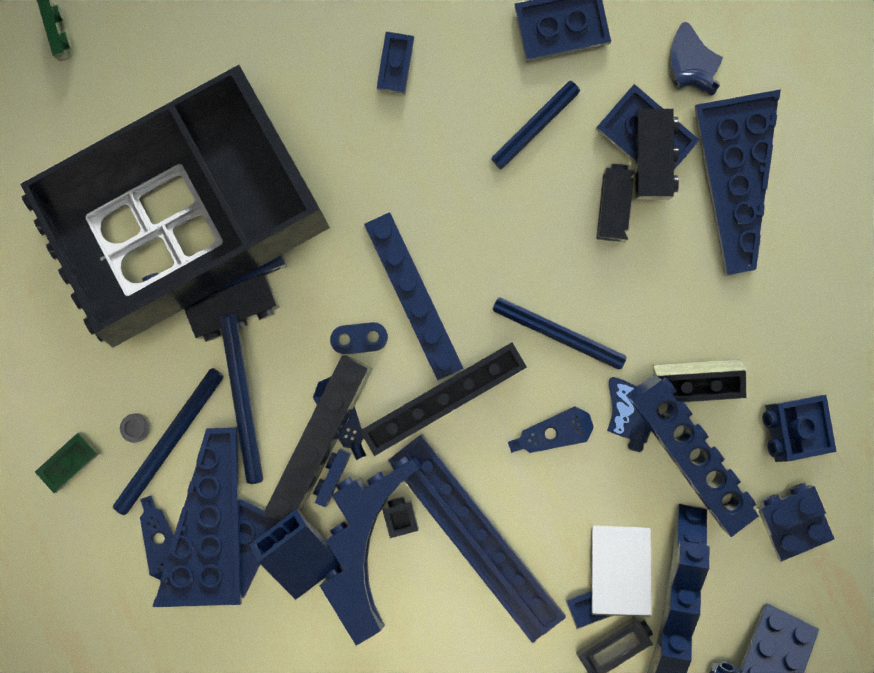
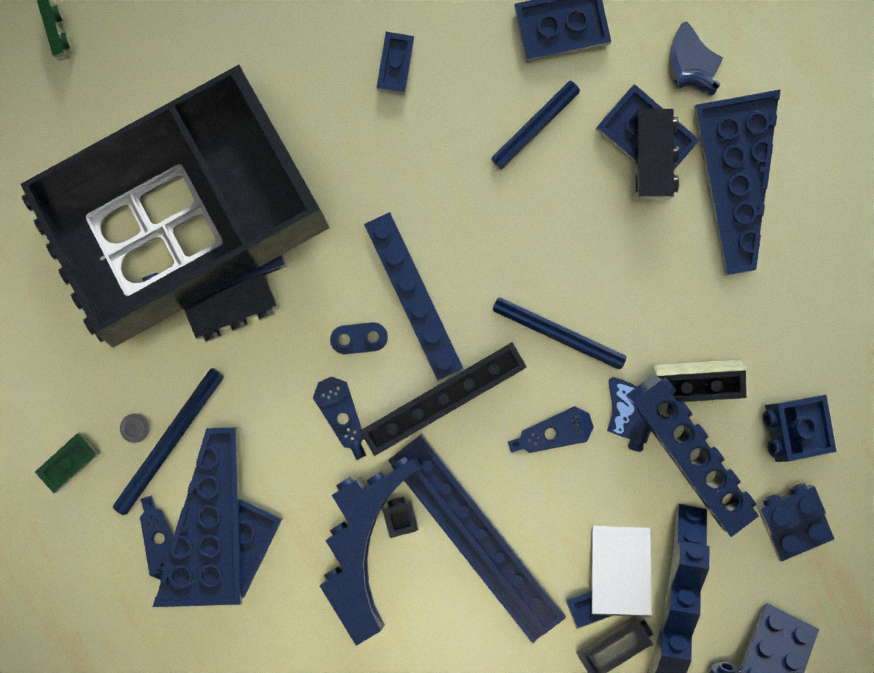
(241, 398): dark blue axle -> none
(294, 554): dark blue brick -> none
(319, 437): black brick -> none
(336, 466): dark blue plate -> none
(615, 203): black window -> none

